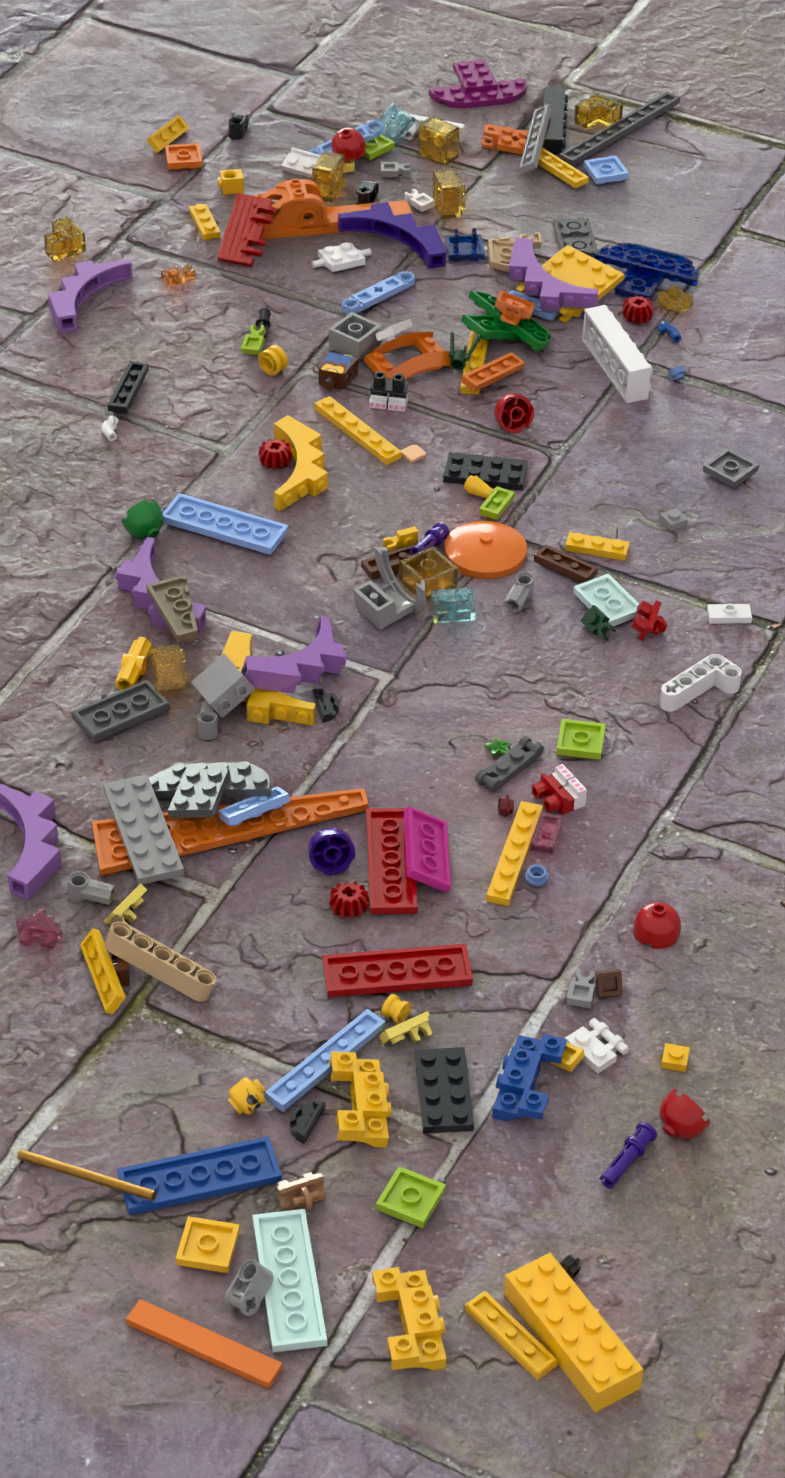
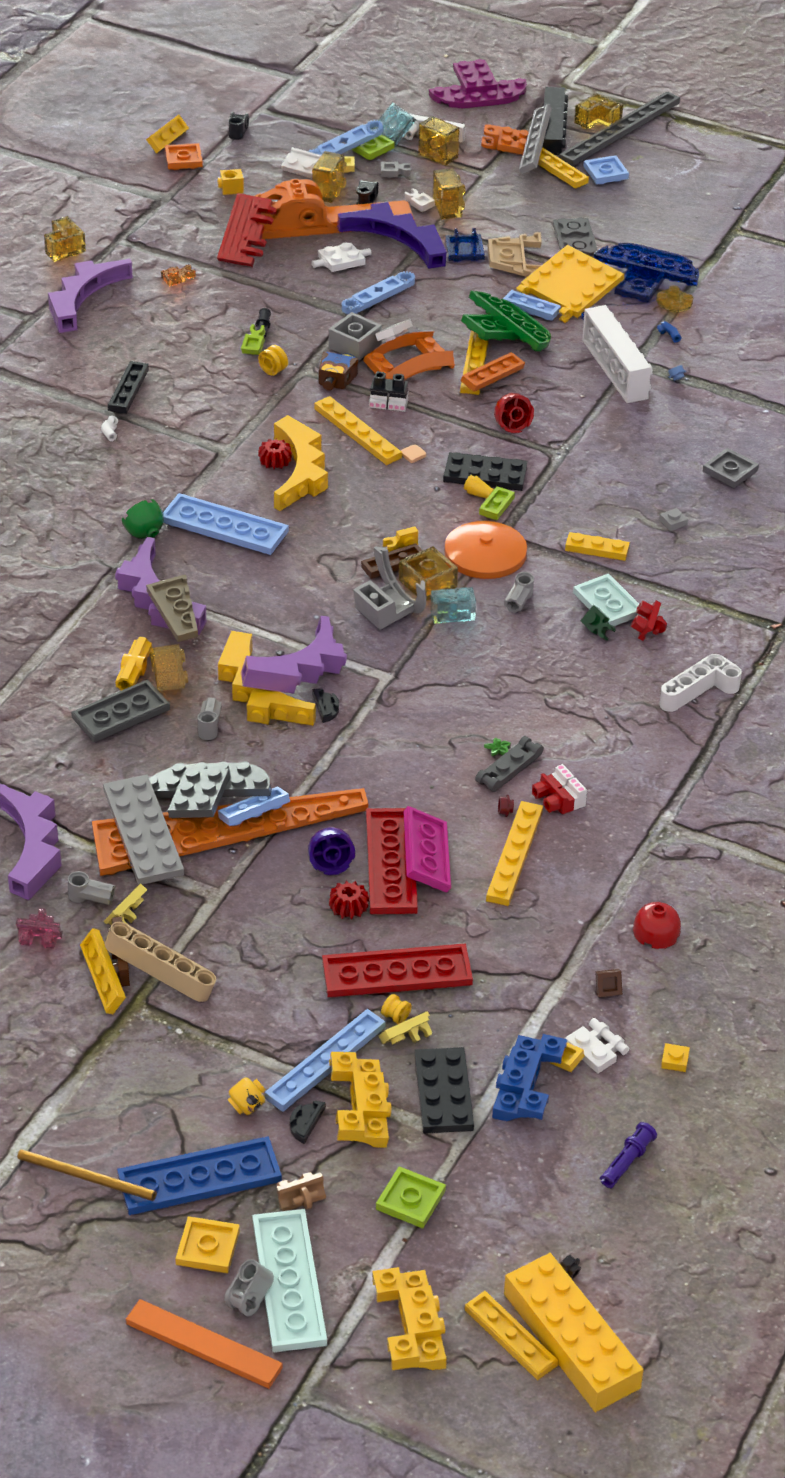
(204, 222): yellow plate -> none
(223, 685): light grey panel -> none
(349, 143): red cylinder -> none
(428, 540): dark purple pin -> none
(459, 357): dark green plant -> none
(513, 308): orange plate -> none
(536, 875): medium blue plate -> none
(540, 283): medium lavender arch -> none
(546, 833): clear pink plate -> none
(565, 564): reddish brown plate -> none
(581, 739): lime plate -> none
(581, 990): light grey plate -> none
(637, 309): red gear -> none
(681, 1116): red cylinder -> none
(729, 613): white plate -> none

